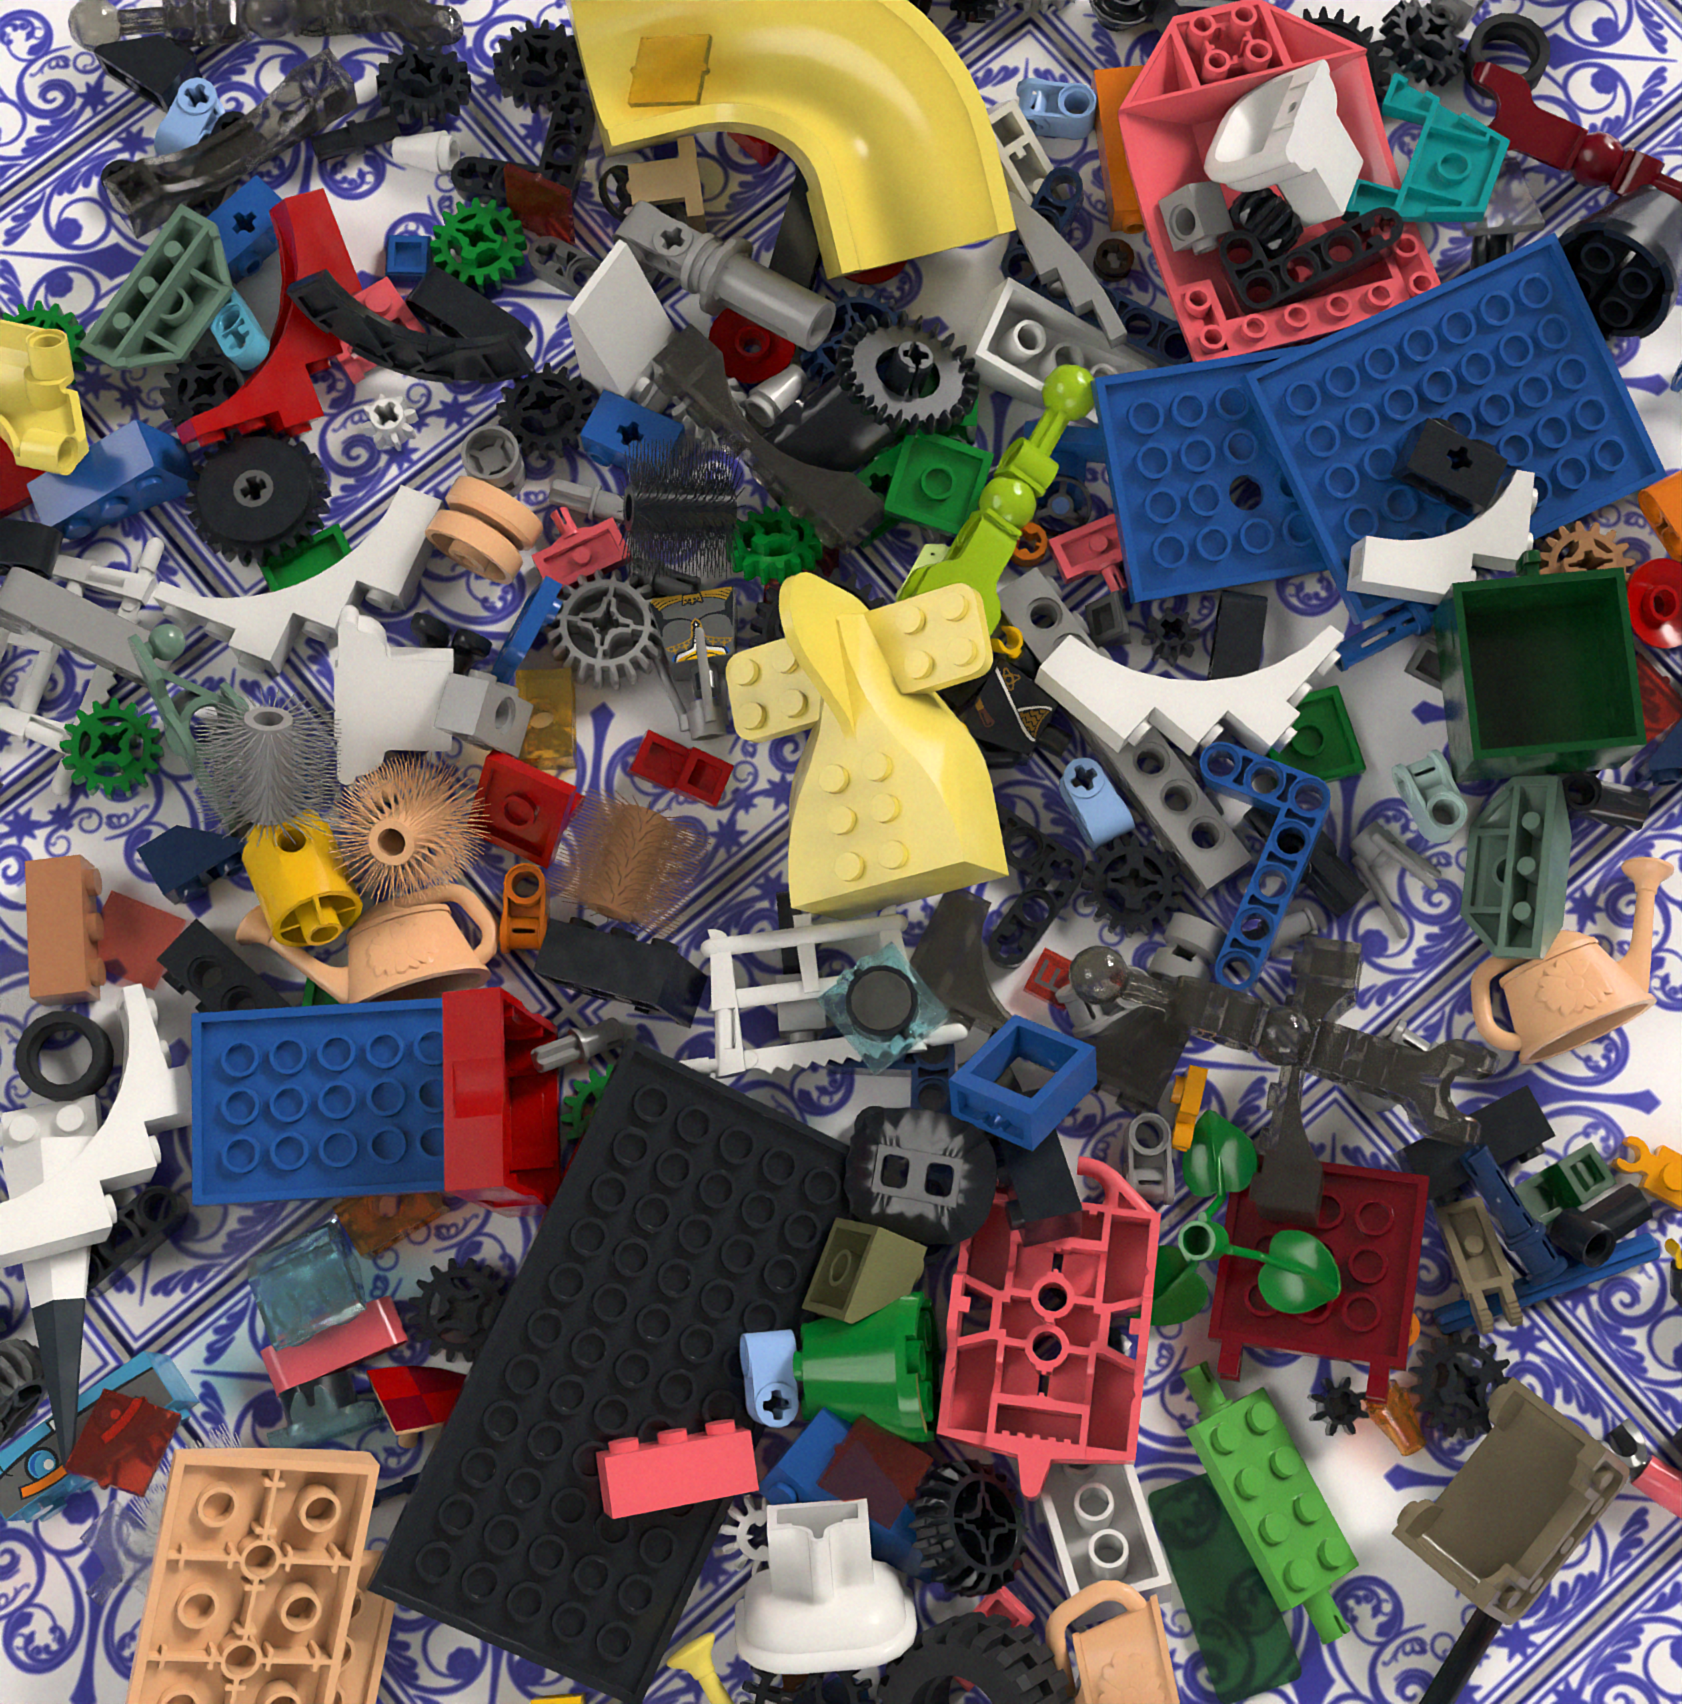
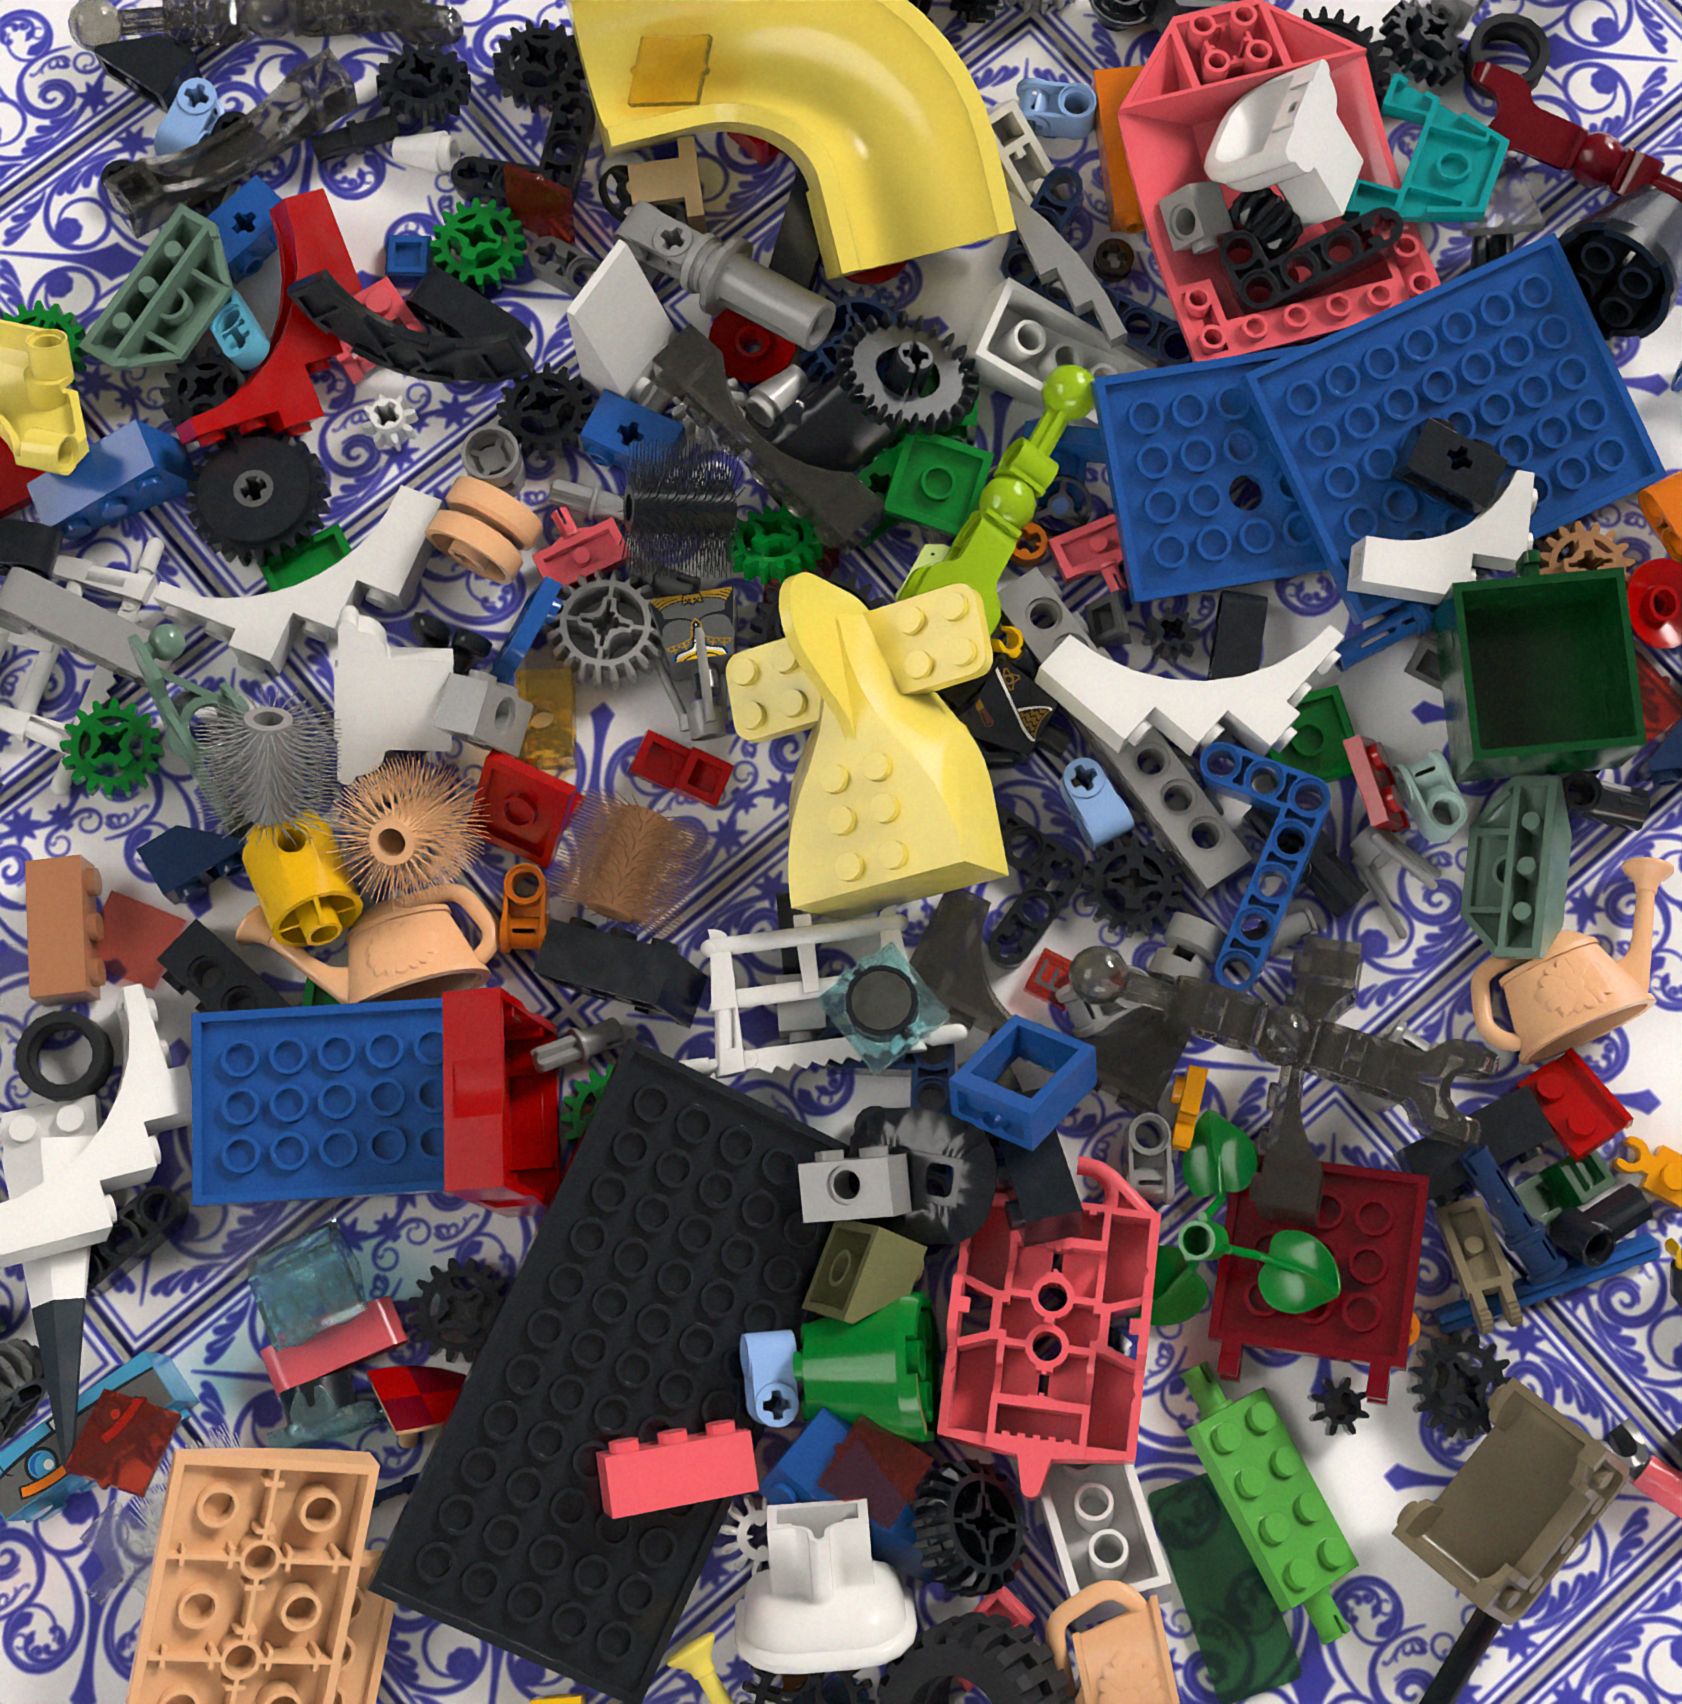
(374, 1233): clear orange brick -> none
(827, 1190): none -> light grey brick
(1376, 784): none -> red plate
(1398, 1420): clear orange cone -> none
(1576, 1104): none -> red plate

